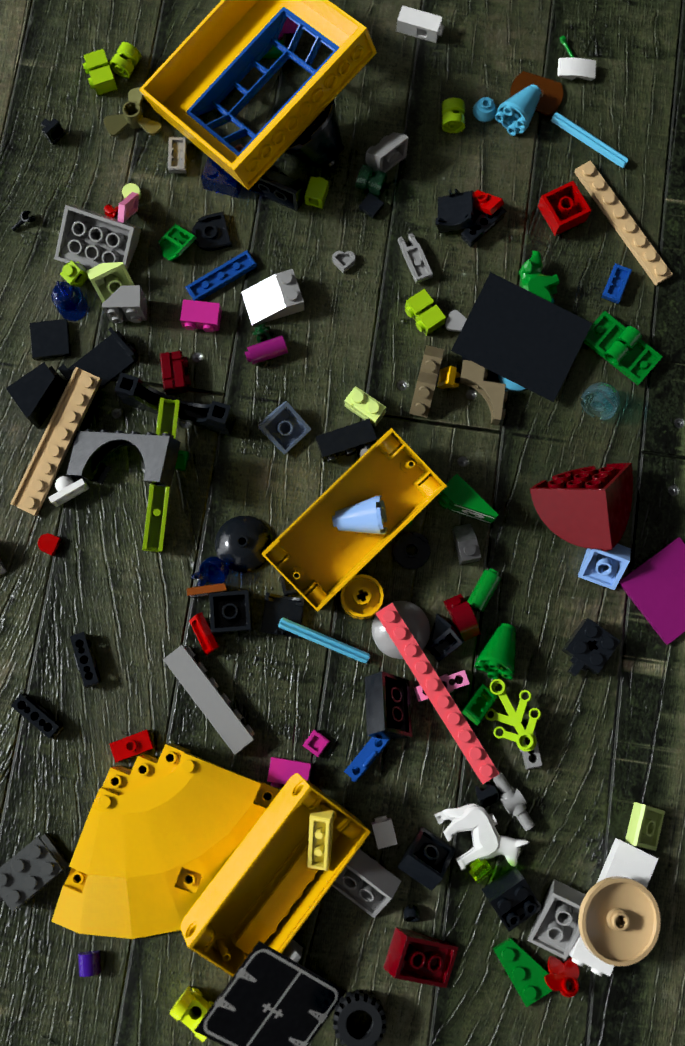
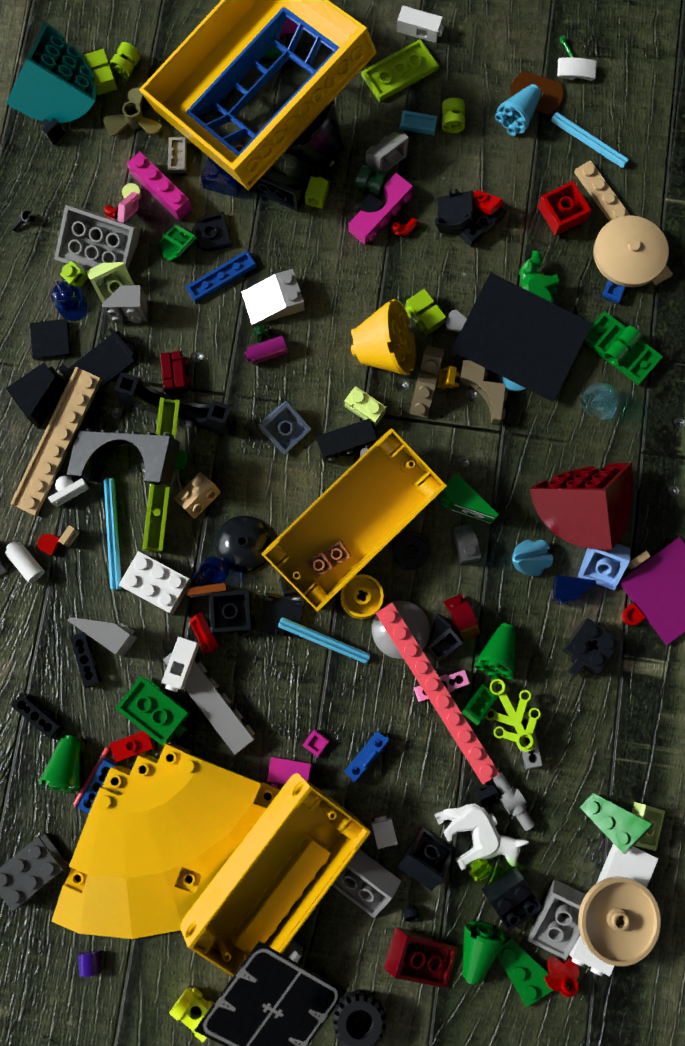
(24, 561): none -> white brick
(53, 80): none -> teal brick
(63, 768): none -> green cone
(68, 536): none -> tan tile
(91, 776): none -> coral axle
(92, 787): none -> blue piece
(110, 635): none -> light grey slope
(112, 534): none -> medium azure axle
(154, 711): none -> green torso
(155, 583): none -> white brick
(159, 186): none -> dark pink brick
(180, 664): none -> white brick
(197, 495): none -> tan bracket
(200, 315): dark pink brick -> none
(320, 840): light yellow slope -> none
(328, 558): none -> nougat slope
(344, 261): light grey tile -> none
(362, 517): light blue cone -> none
(366, 224): none -> dark pink arch
(385, 340): none -> yellow cone
(388, 706): black slope -> none
(399, 70): none -> lime tile
(404, 230): none -> red arm
(415, 259): light grey hinge -> none
(418, 122): none -> medium azure tile
(480, 950): none -> green cone
(484, 109): medium azure cone -> none
(484, 590): green brick -> none
(532, 557): none -> medium azure hat
(568, 589): none -> clear blue slope
(615, 822): none -> wing
(630, 251): none -> tan dish
(632, 615): none -> red tile
(638, 560): none -> tan tile

